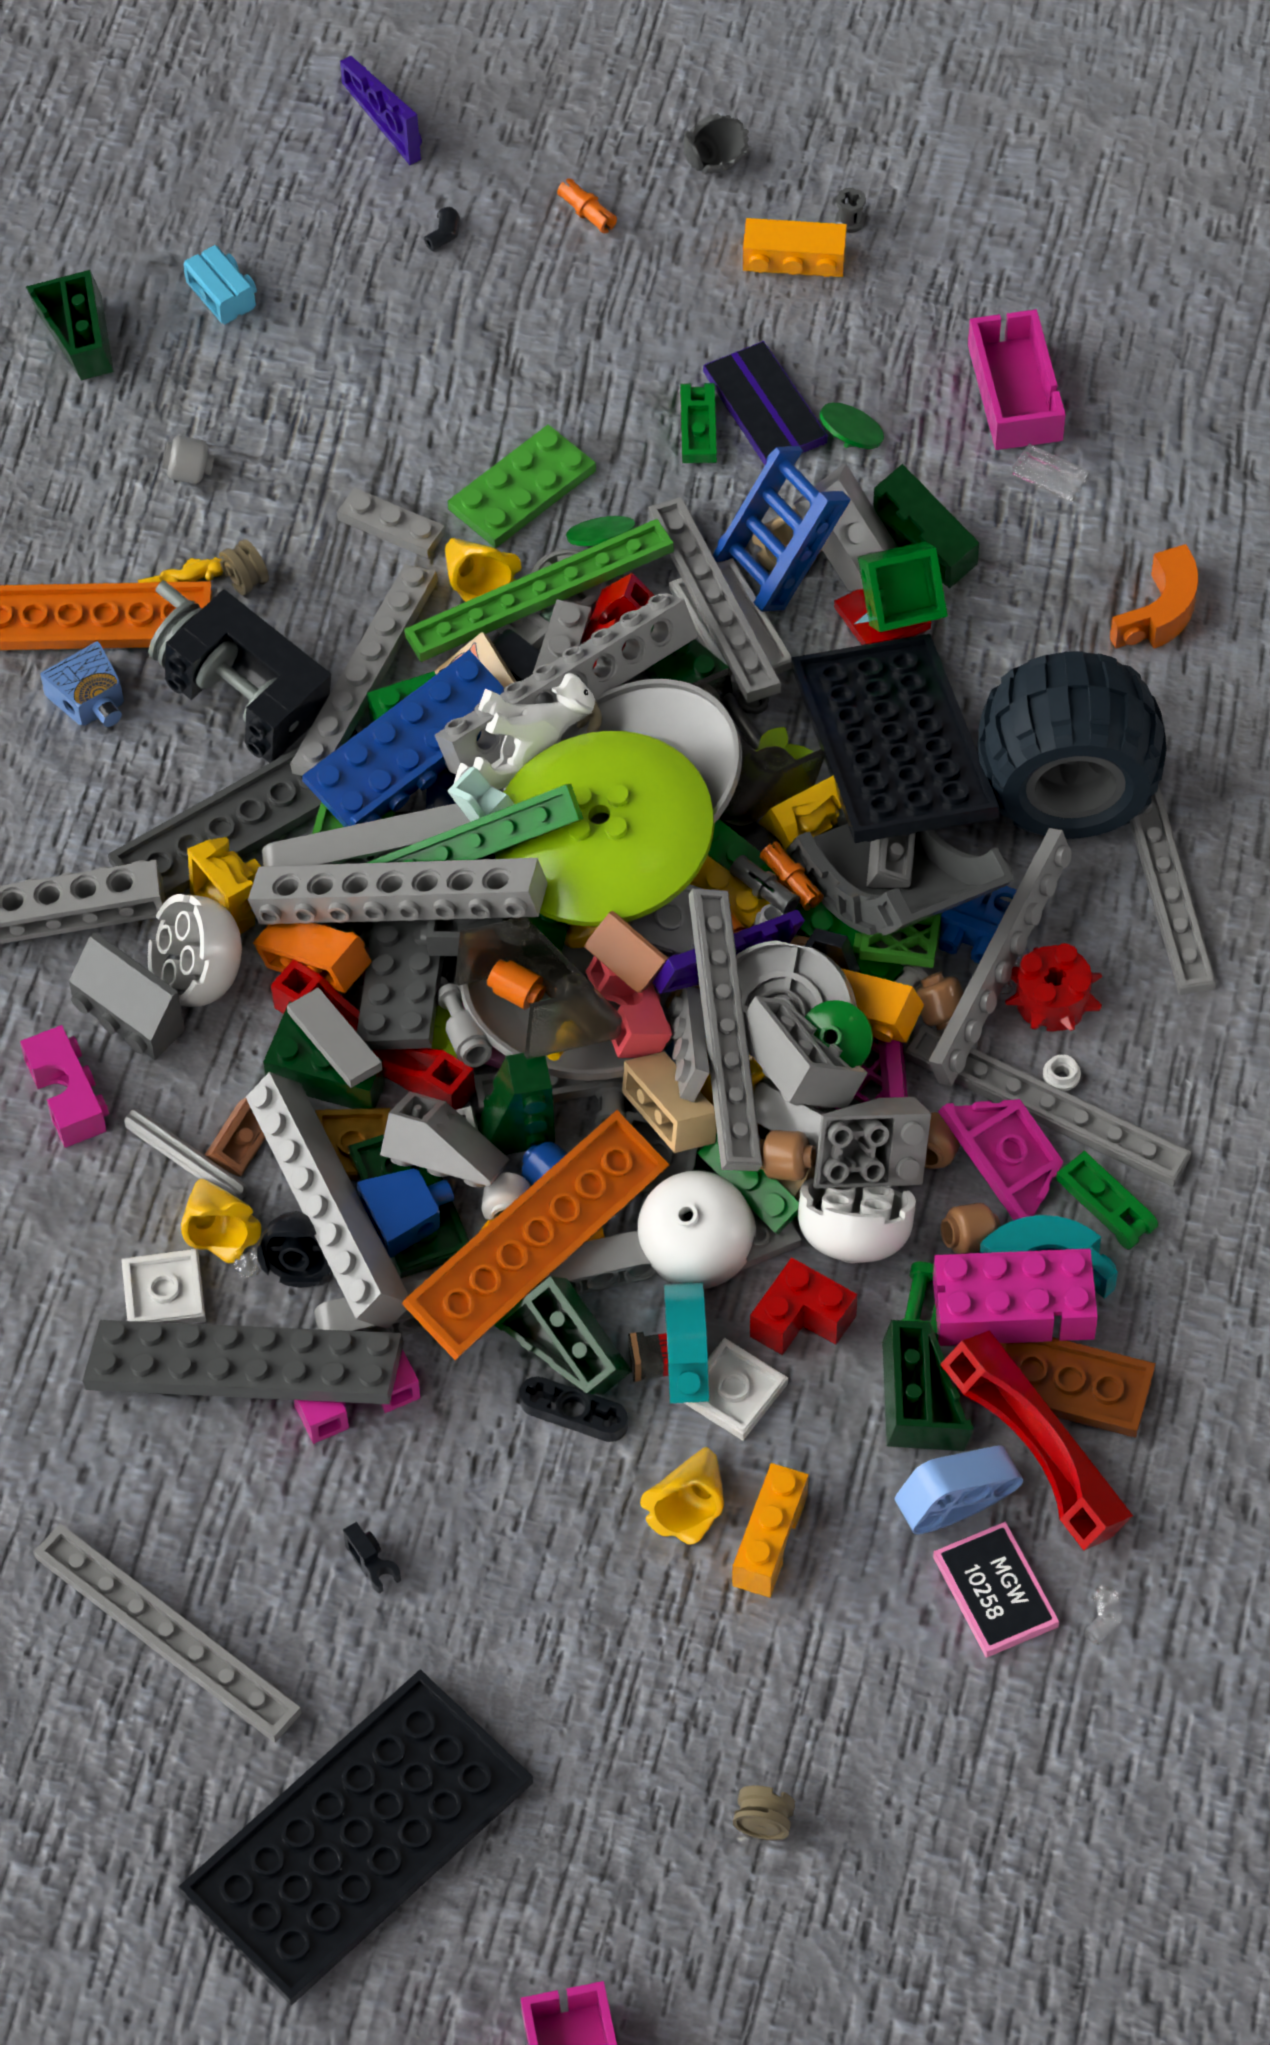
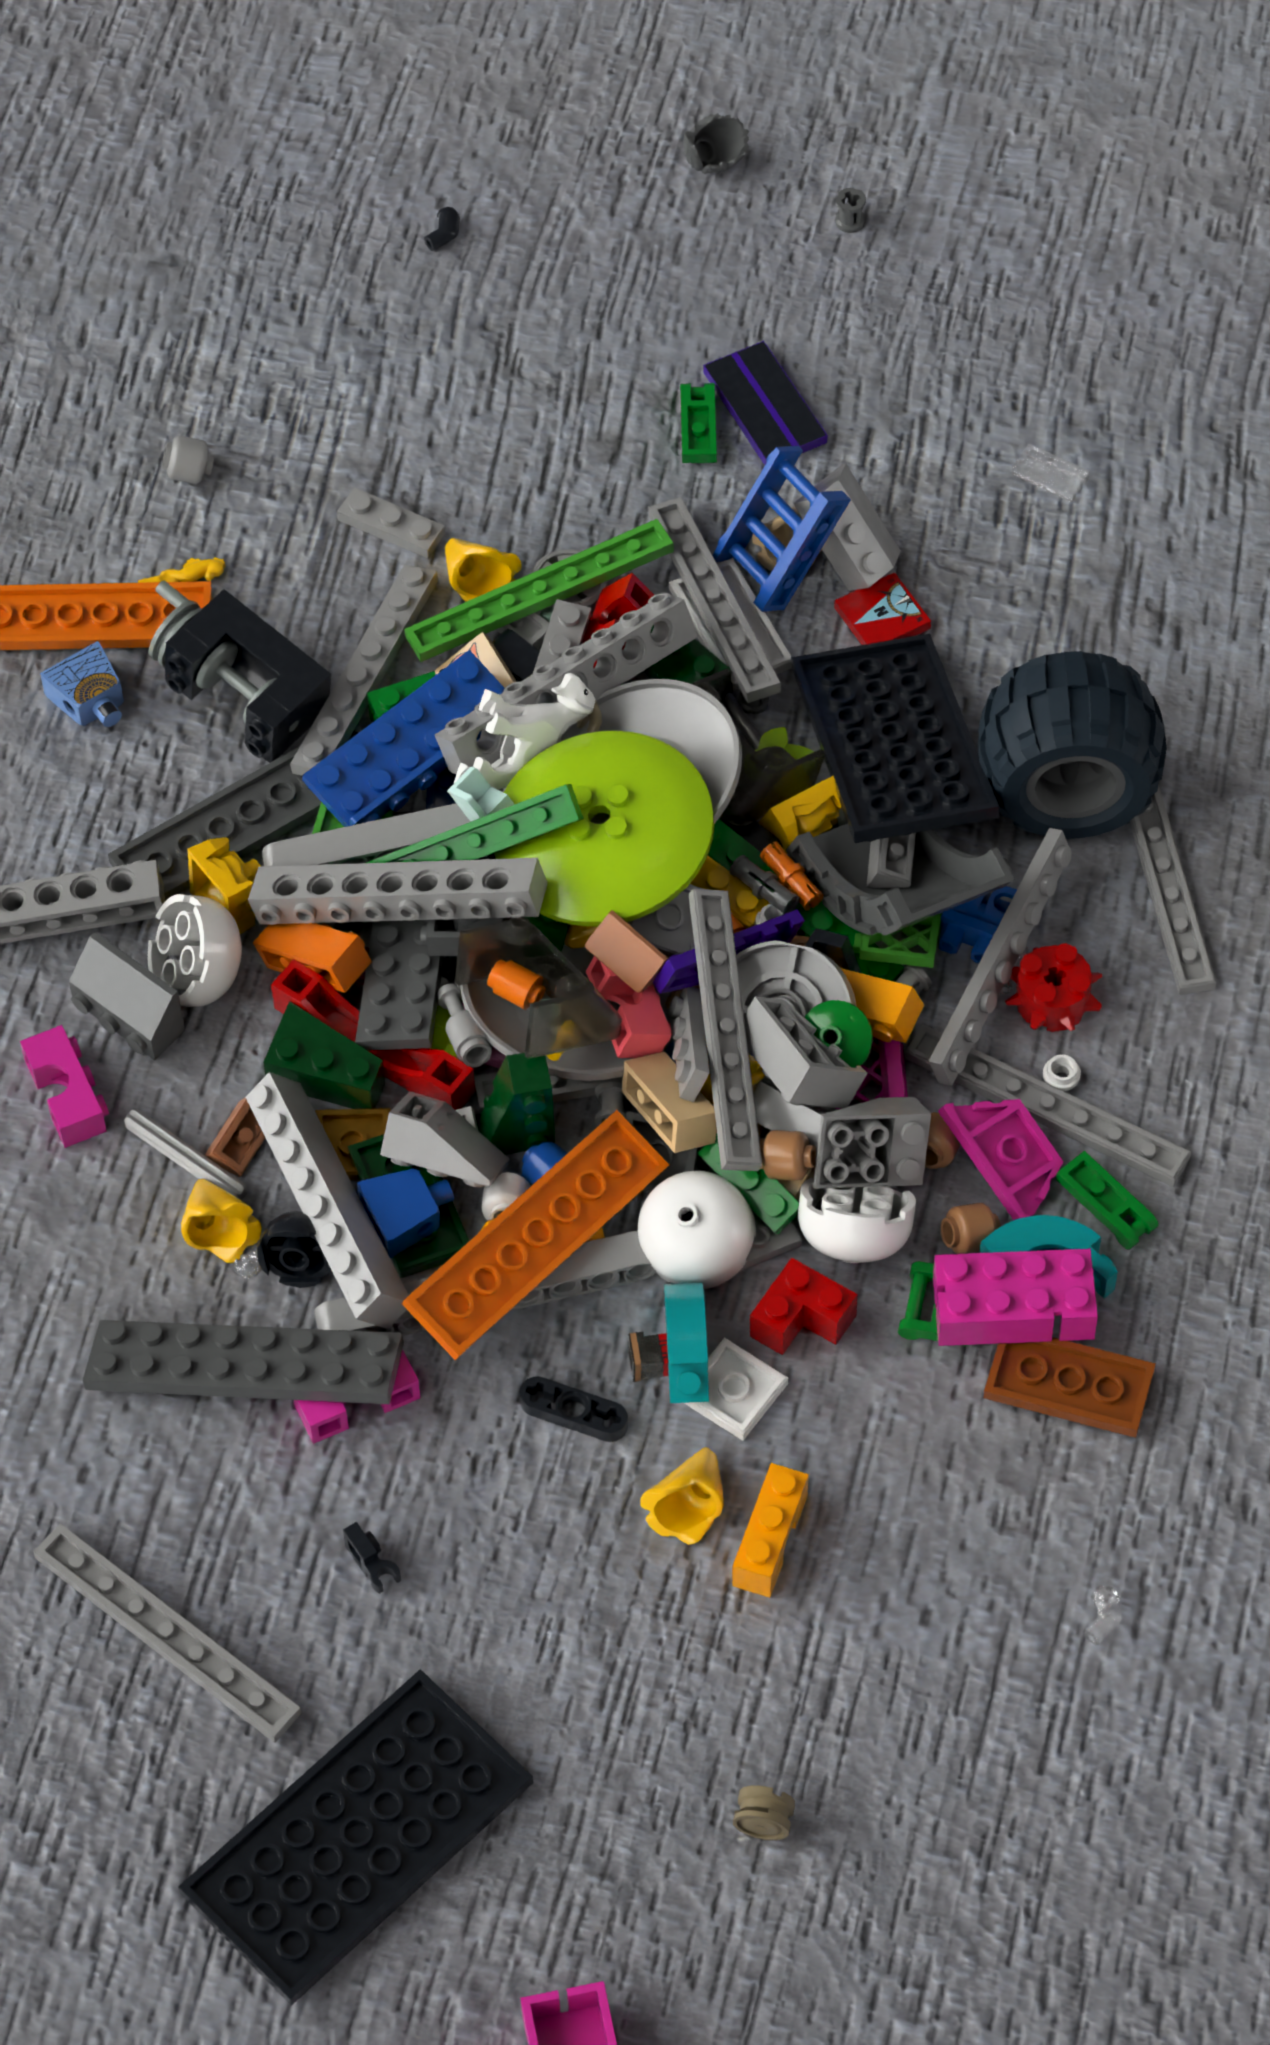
(76, 320): dark green wedge -> none
(164, 1288): white tile -> none
(220, 284): medium azure brick -> none
(244, 566): dark tan wheel -> none
(334, 1037): light grey tile -> none
(386, 110): dark purple wing -> none
(521, 486): bright green plate -> none
(566, 1335): dark green wedge -> none
(587, 205): orange pin -> none
(599, 530): green piece -> none
(794, 247): light orange brick -> none
(851, 426): green piece -> none
(902, 586): green piece -> none
(917, 516): dark green wedge -> none
(919, 1395): dark green wedge -> none
(939, 999): medium nougat head -> none
(956, 1487): light blue beam -> none
(996, 1589): black tile -> none
(1016, 380): dark pink piece -> none
(1082, 1494): red arch -> none
(1166, 618): orange arch -> none

